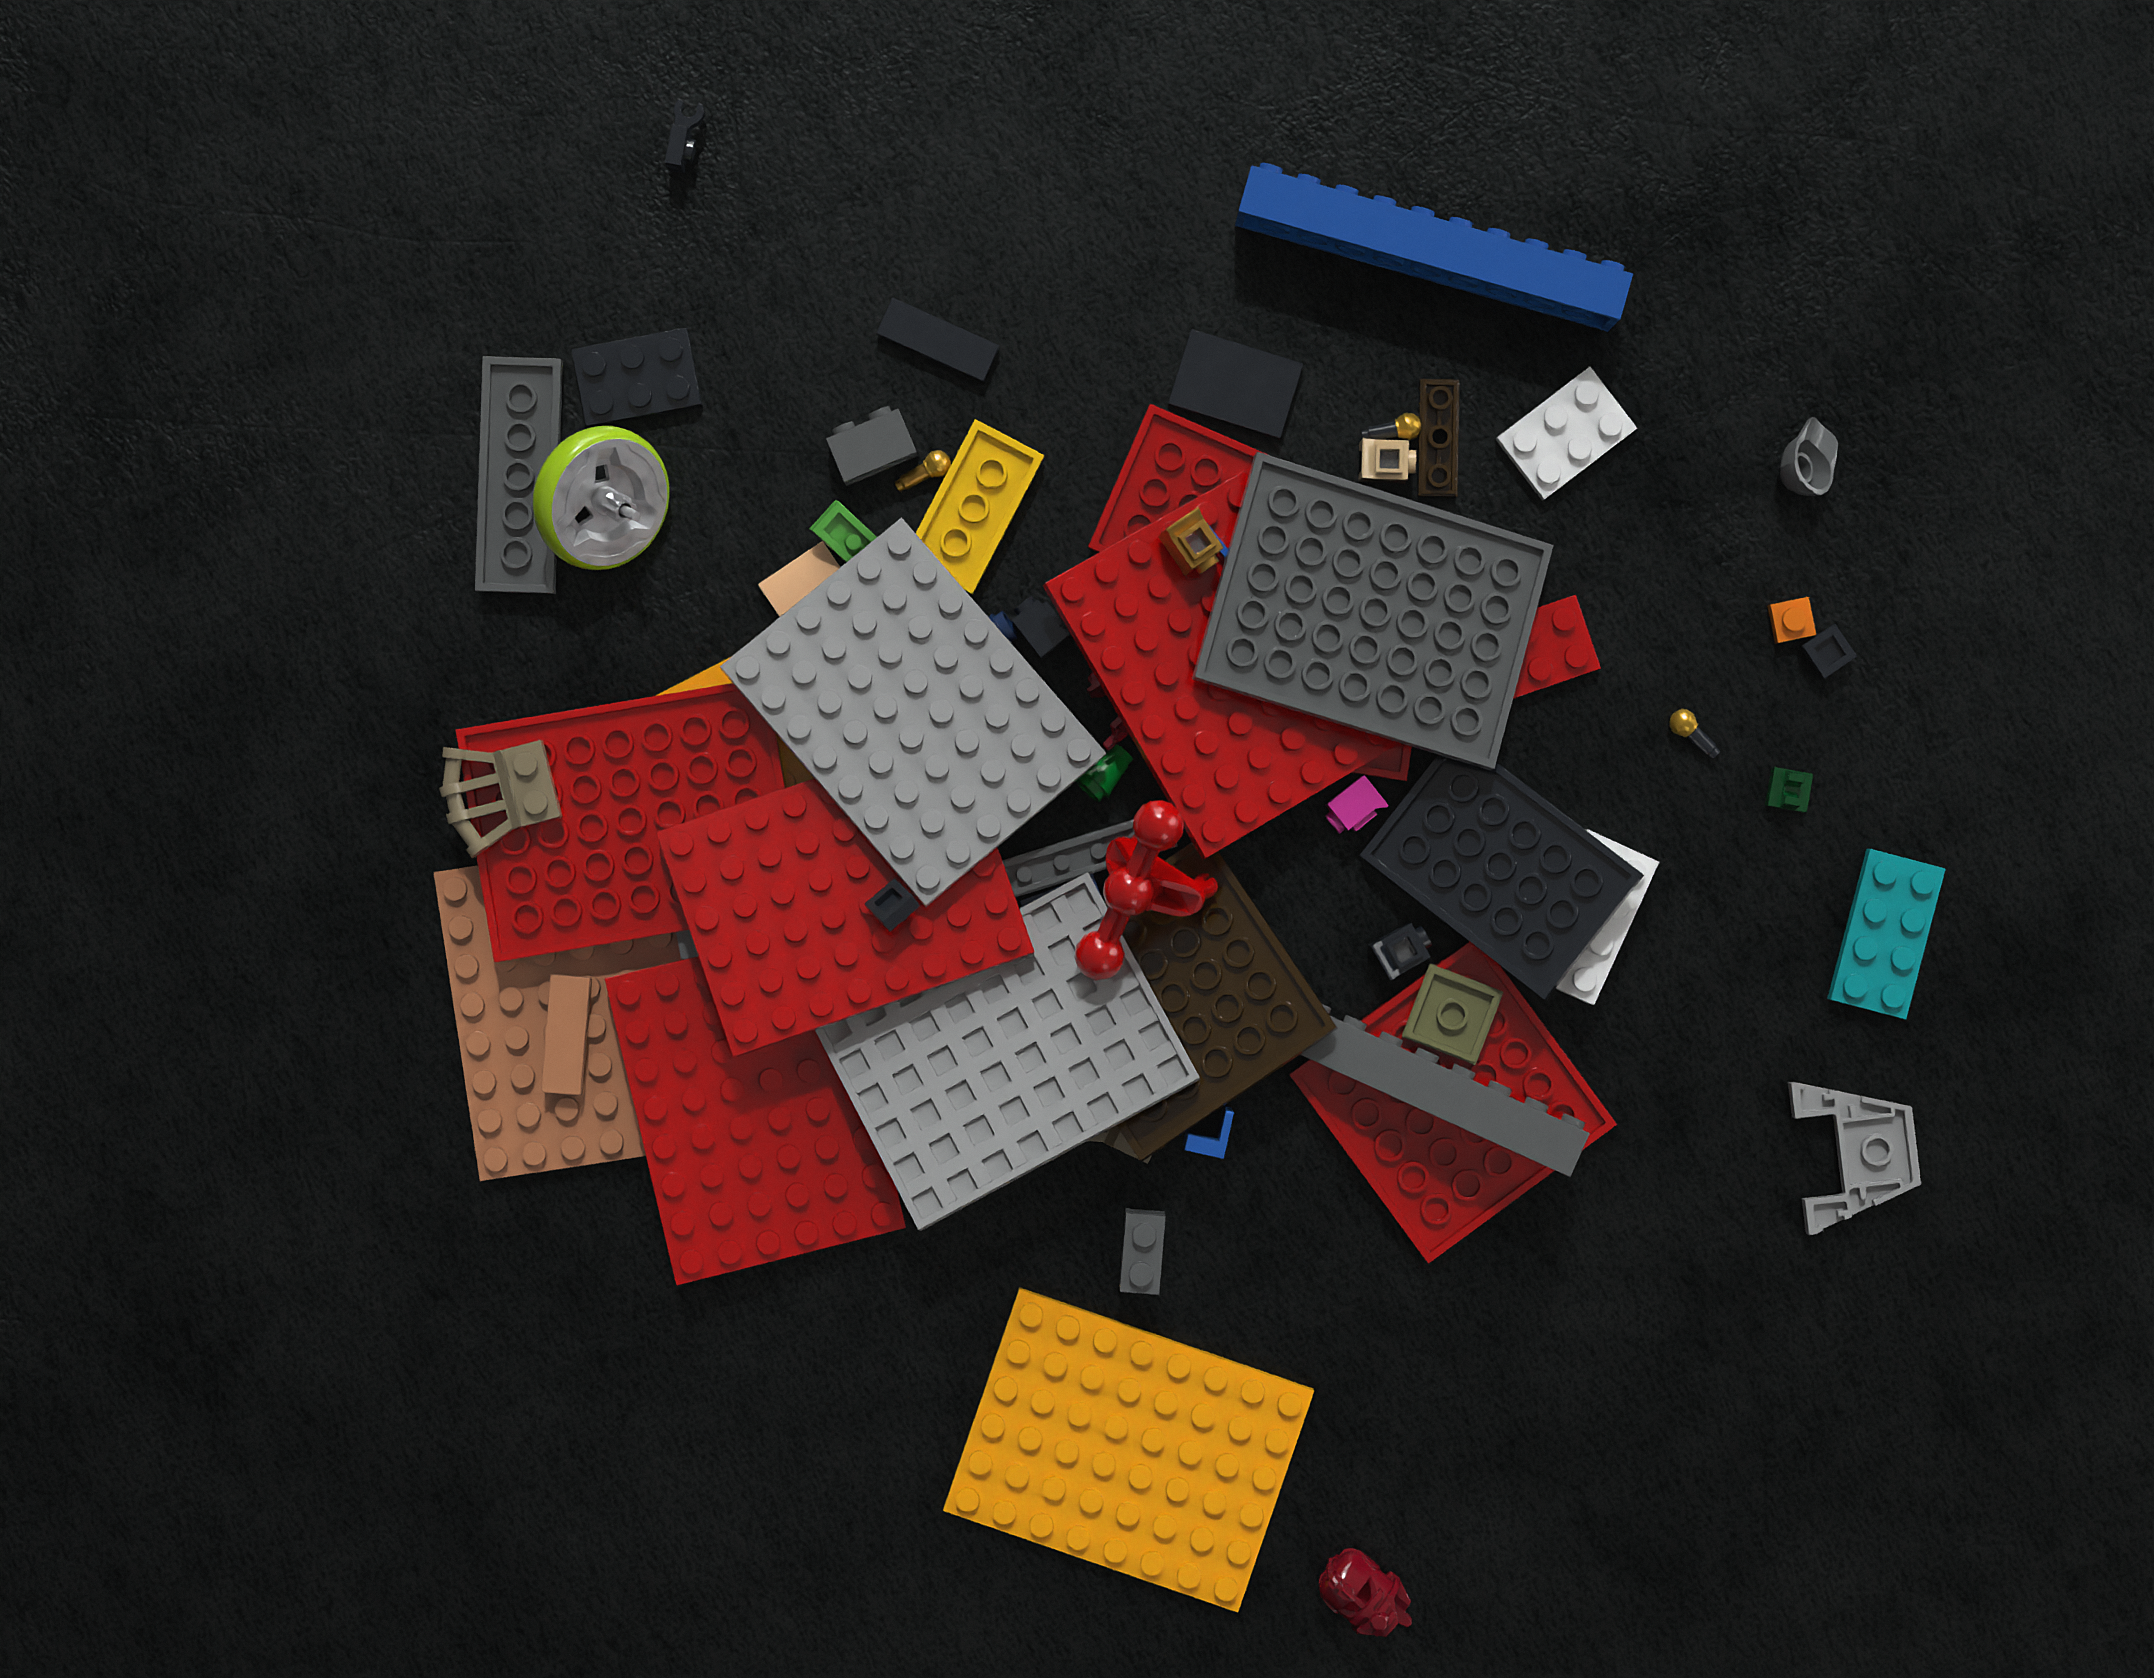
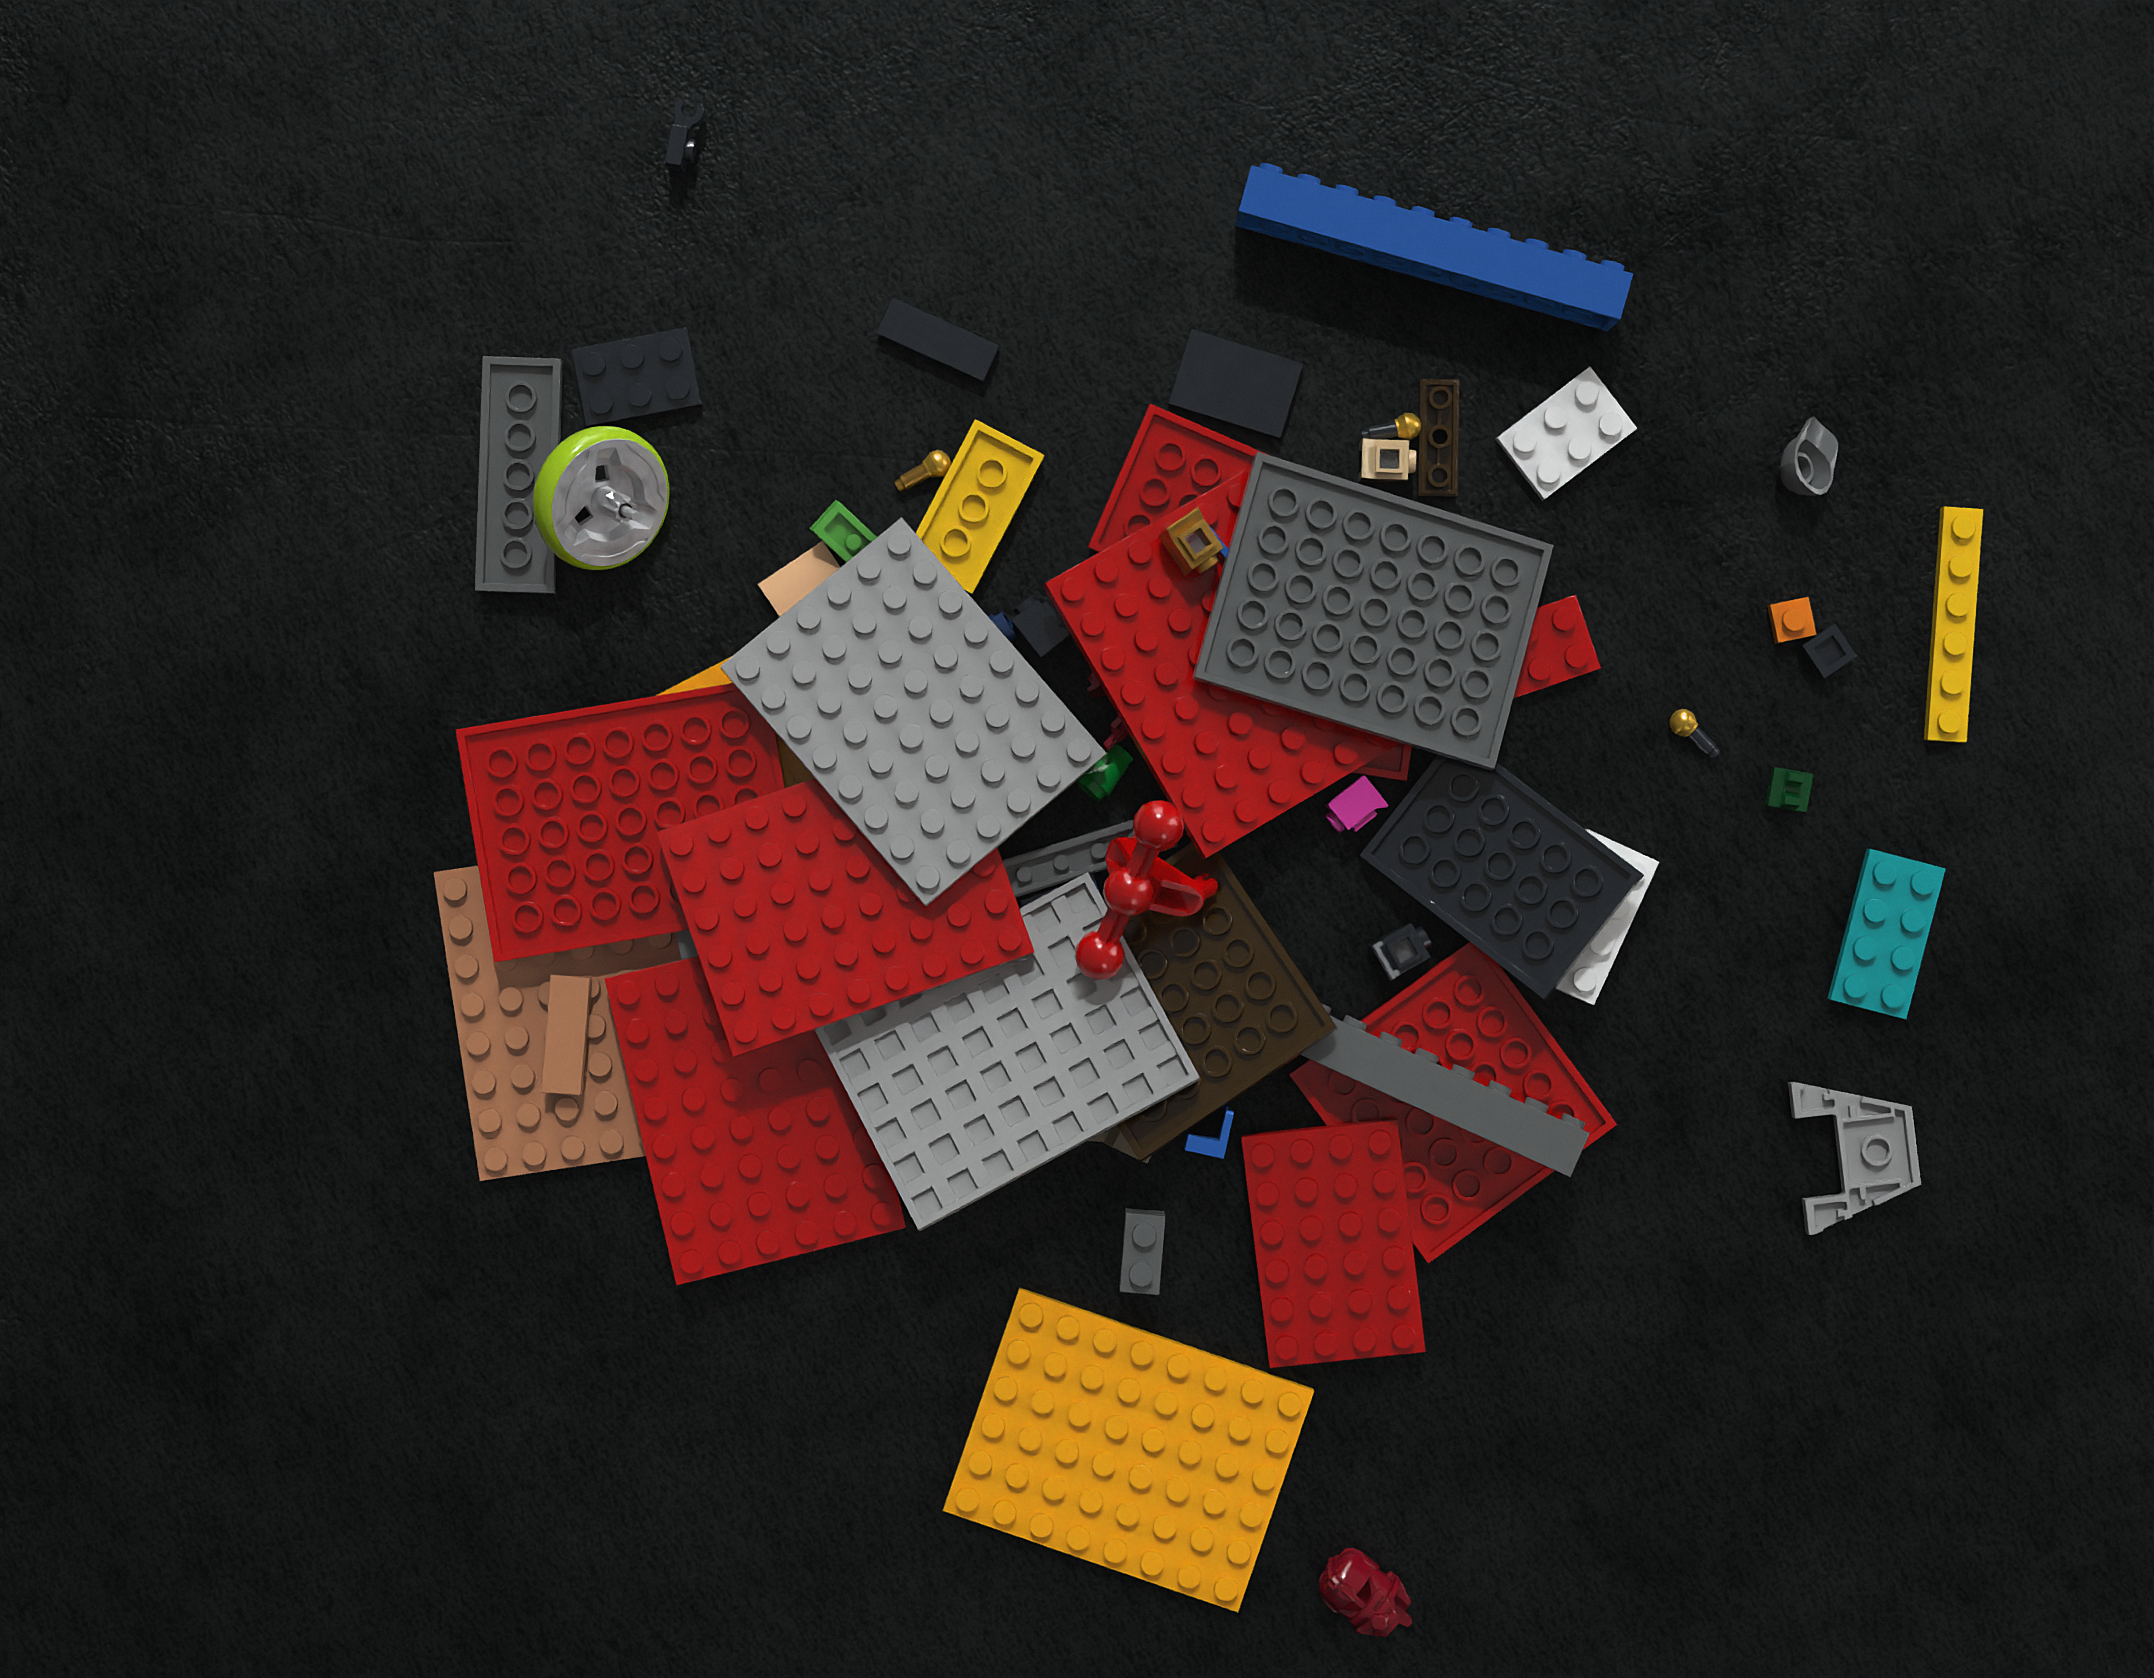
(524, 785): dark tan plate -> none
(871, 445): dark grey brick -> none
(892, 905): black plate -> none
(1333, 1243): none -> red plate
(1452, 1014): olive tile -> none
(1953, 624): none -> yellow plate

